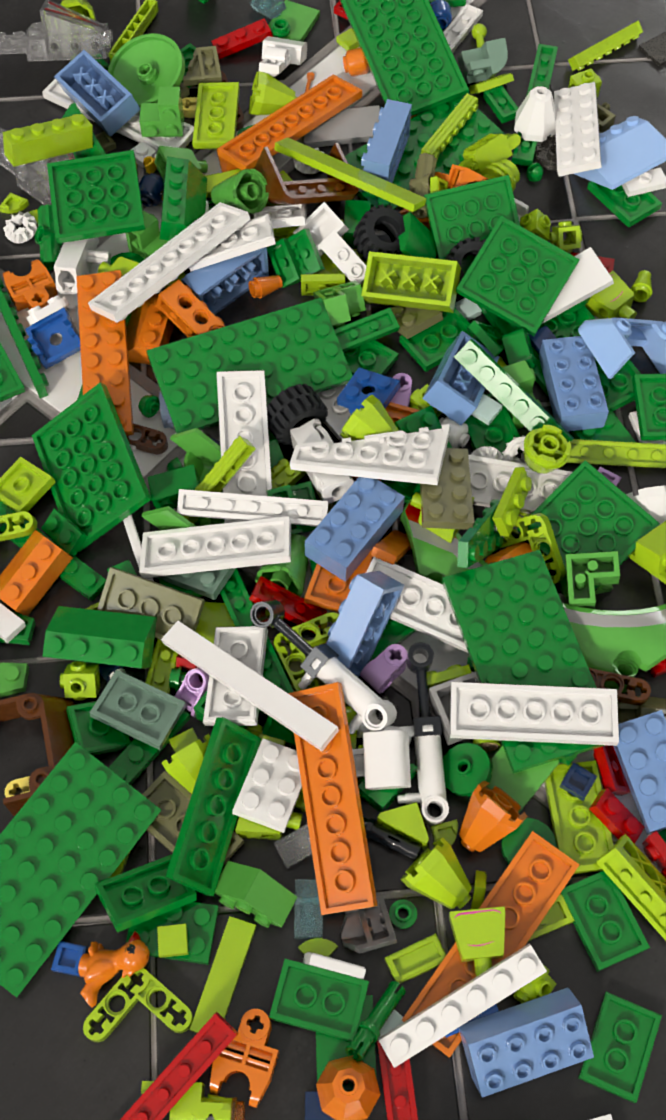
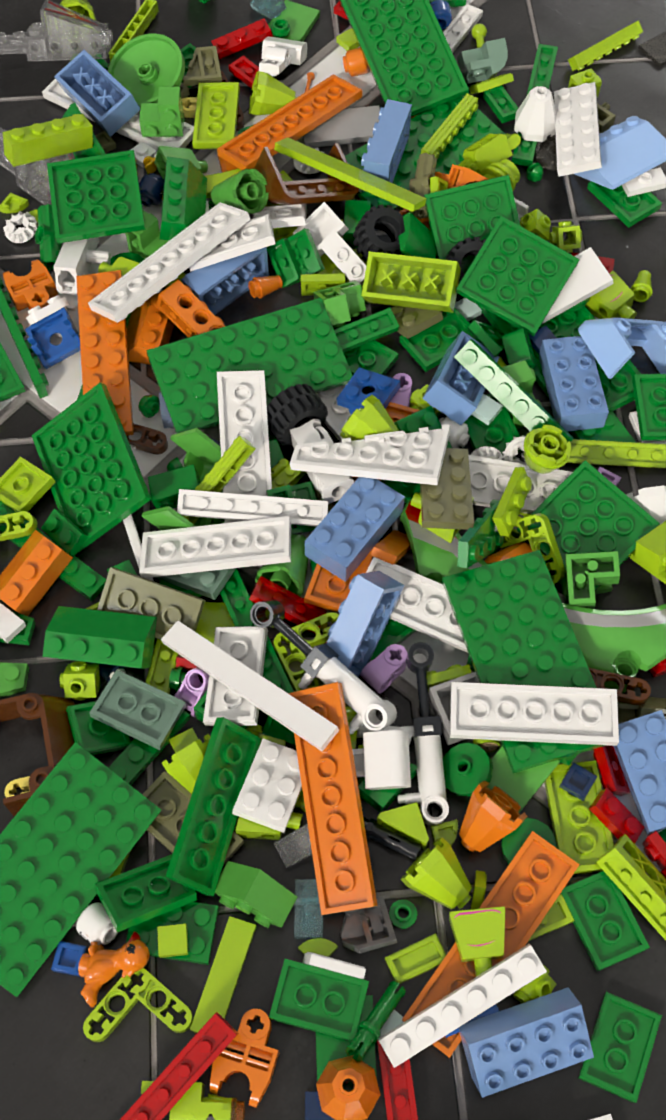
(96, 925): none -> white head
(244, 70): none -> red plate

